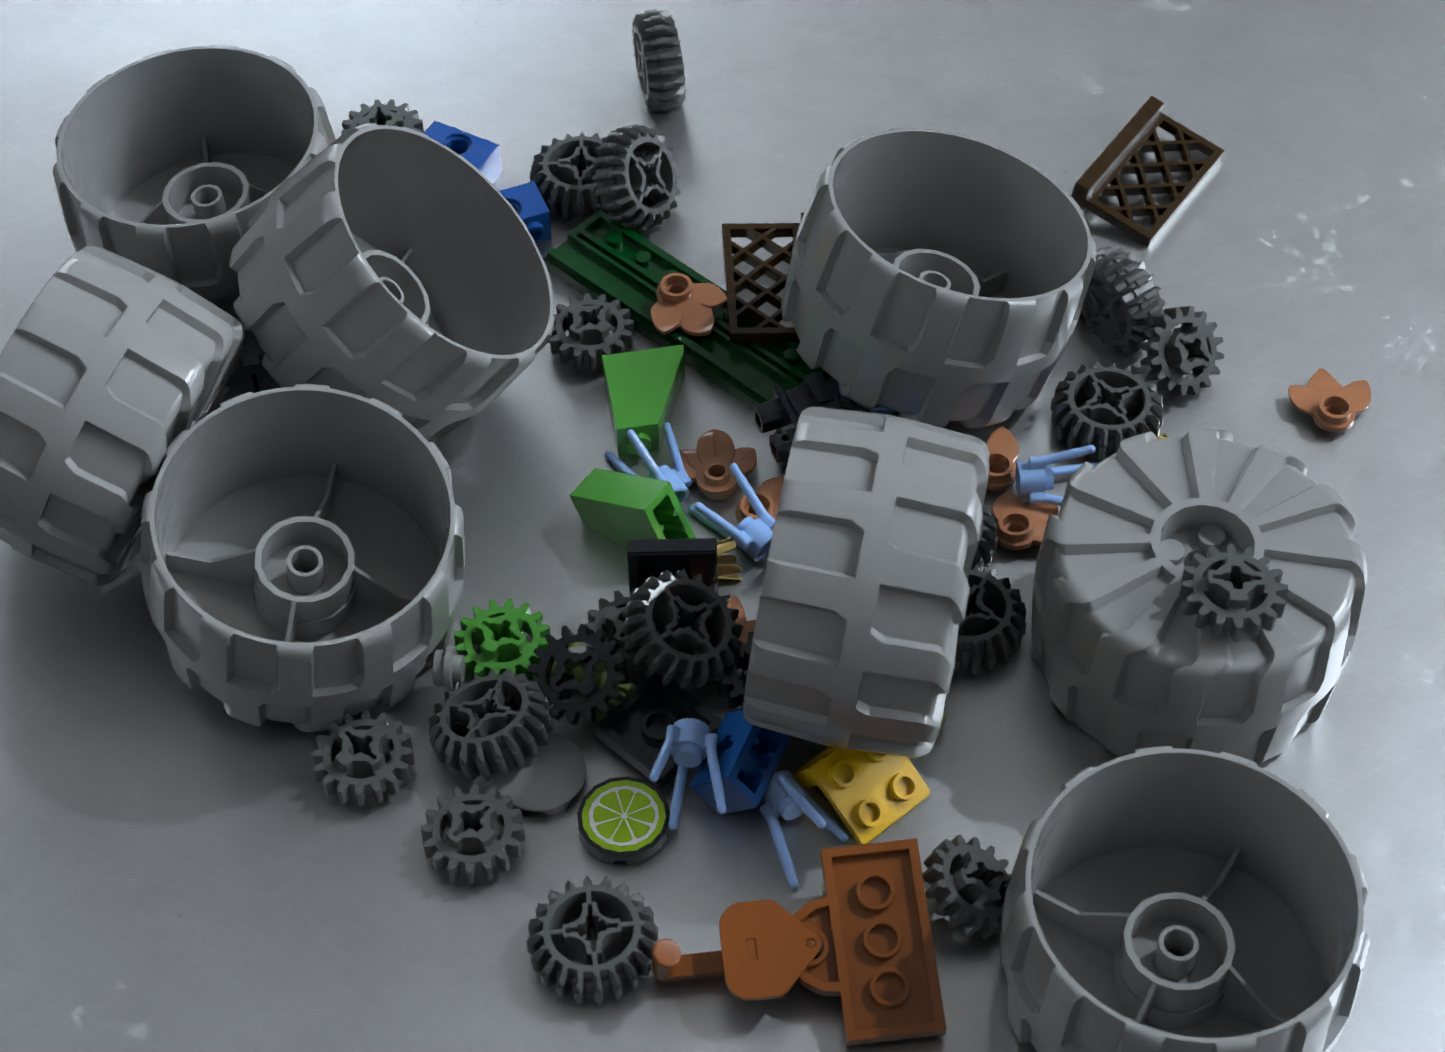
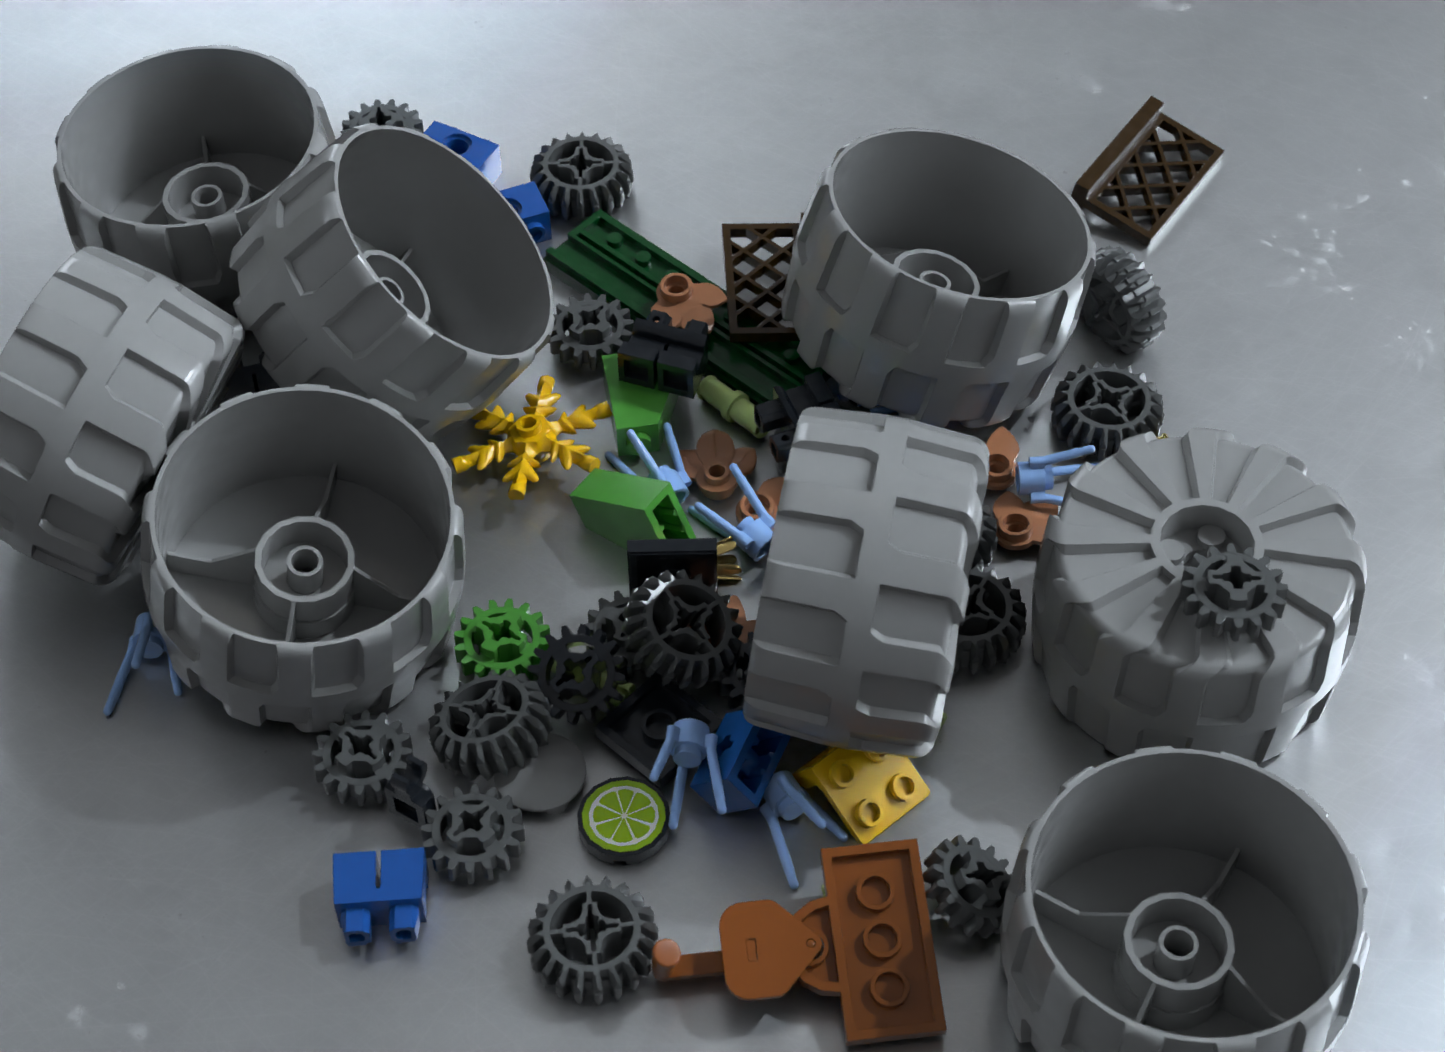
(144, 643): none -> light blue plant
(377, 897): none -> blue hips
(408, 794): none -> black plate
(448, 668): light grey plate -> none
(533, 438): none -> yellow piece
(636, 177): dark grey gear -> none
(659, 60): dark grey gear -> none
(665, 355): none -> black hips
(732, 404): none -> yellowish green pin
(1181, 351): dark grey gear -> none
(1329, 402): nougat plate -> none

